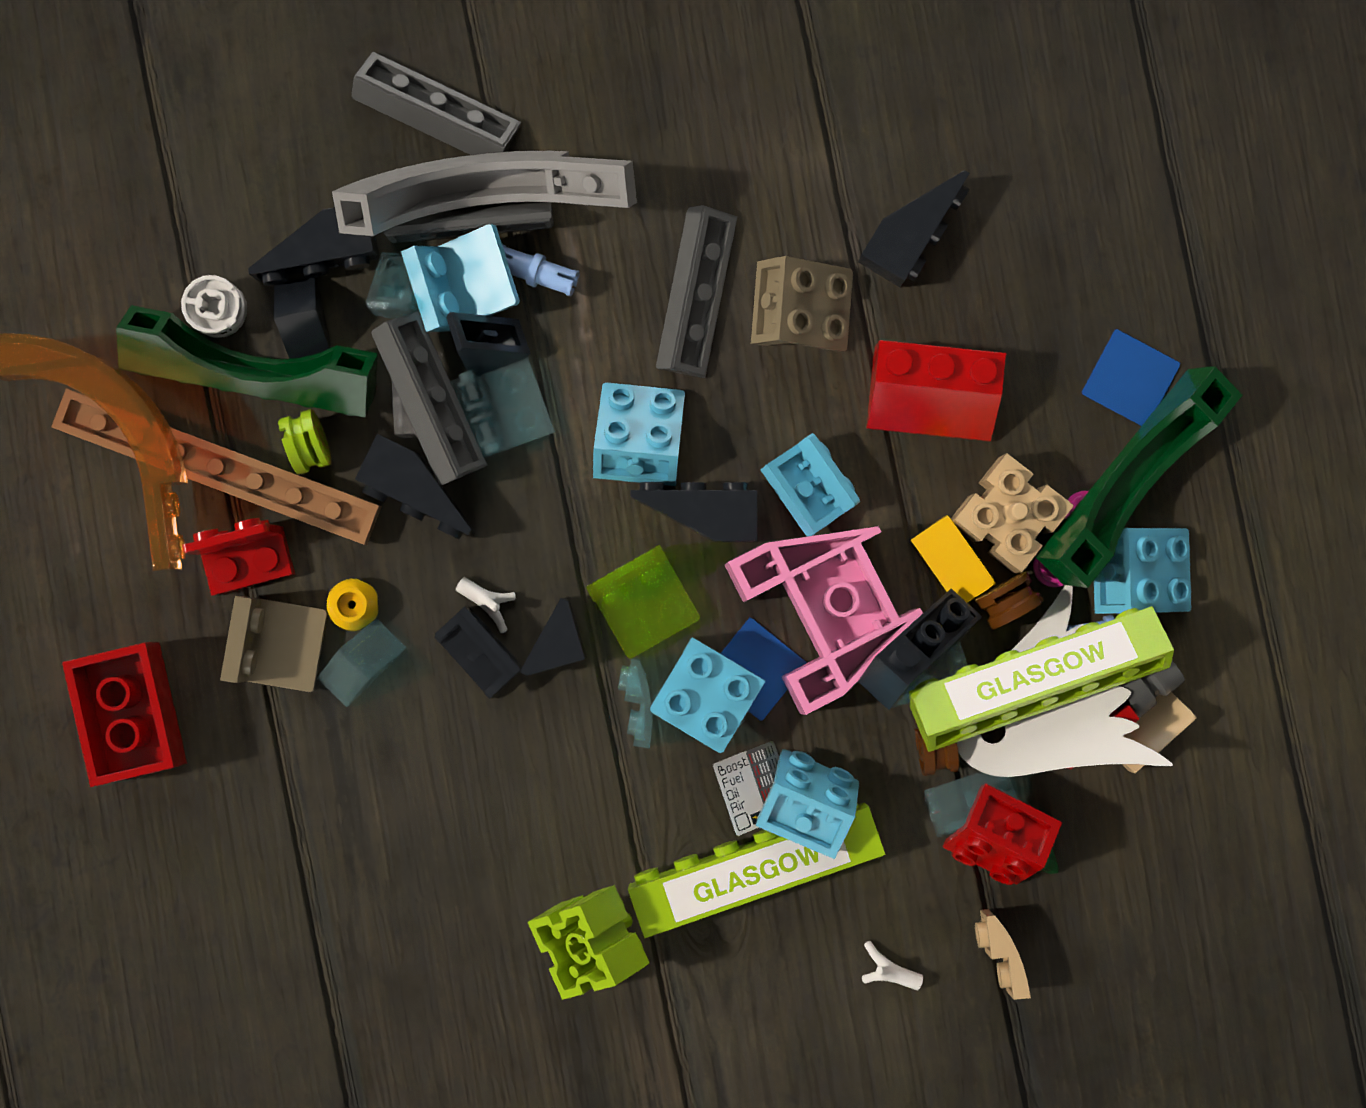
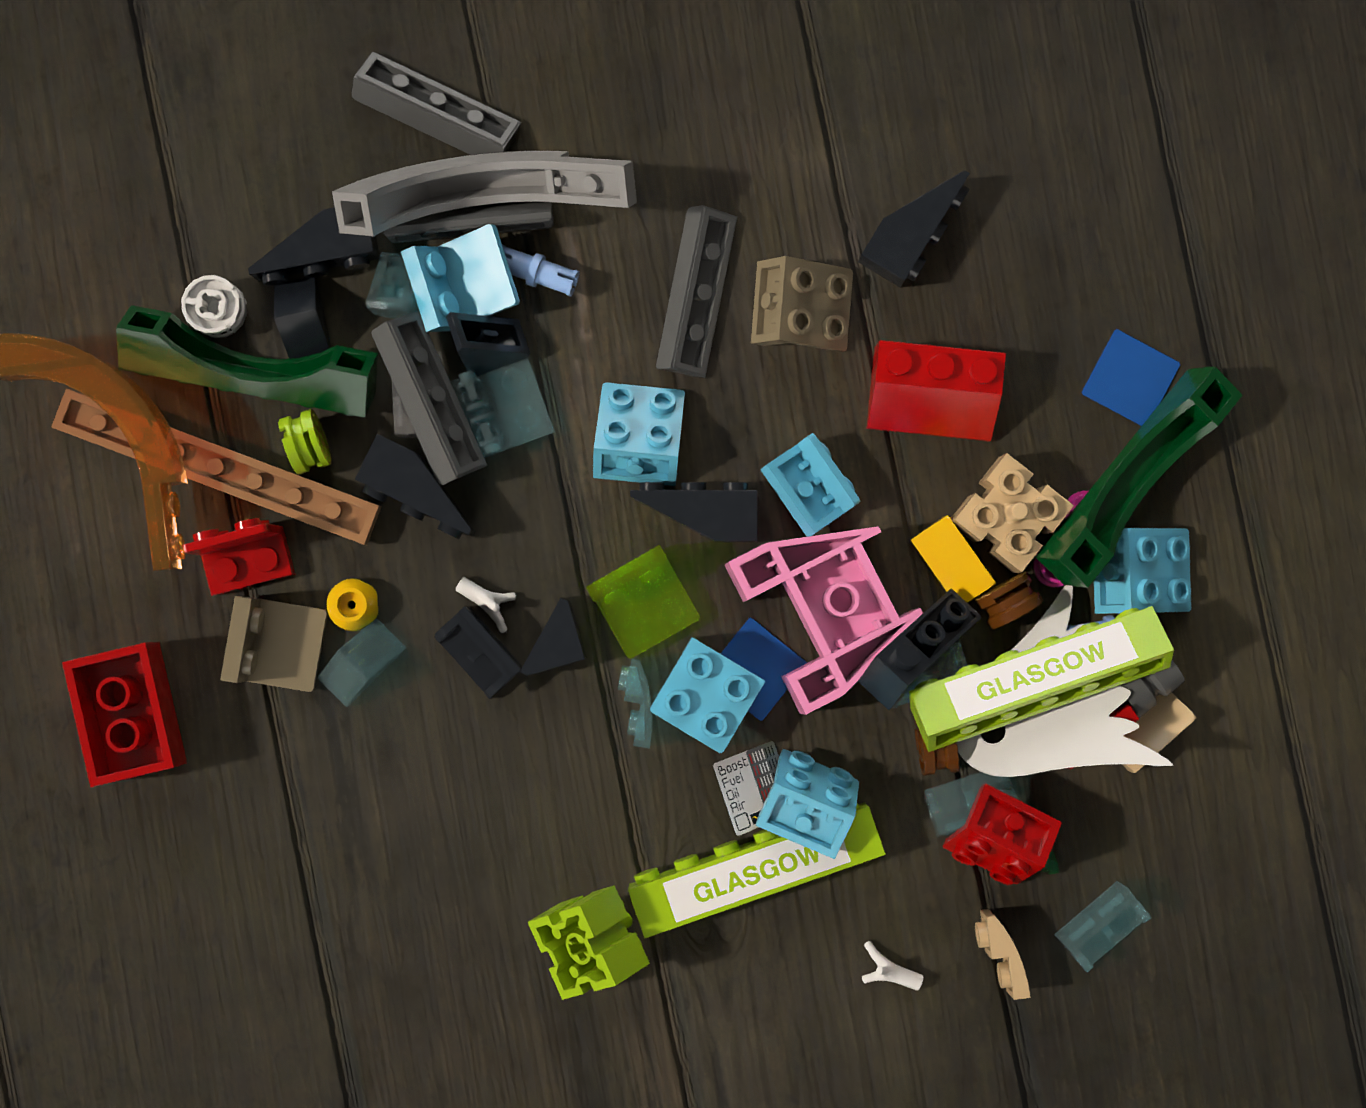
(1102, 925): none -> clear light blue hinge

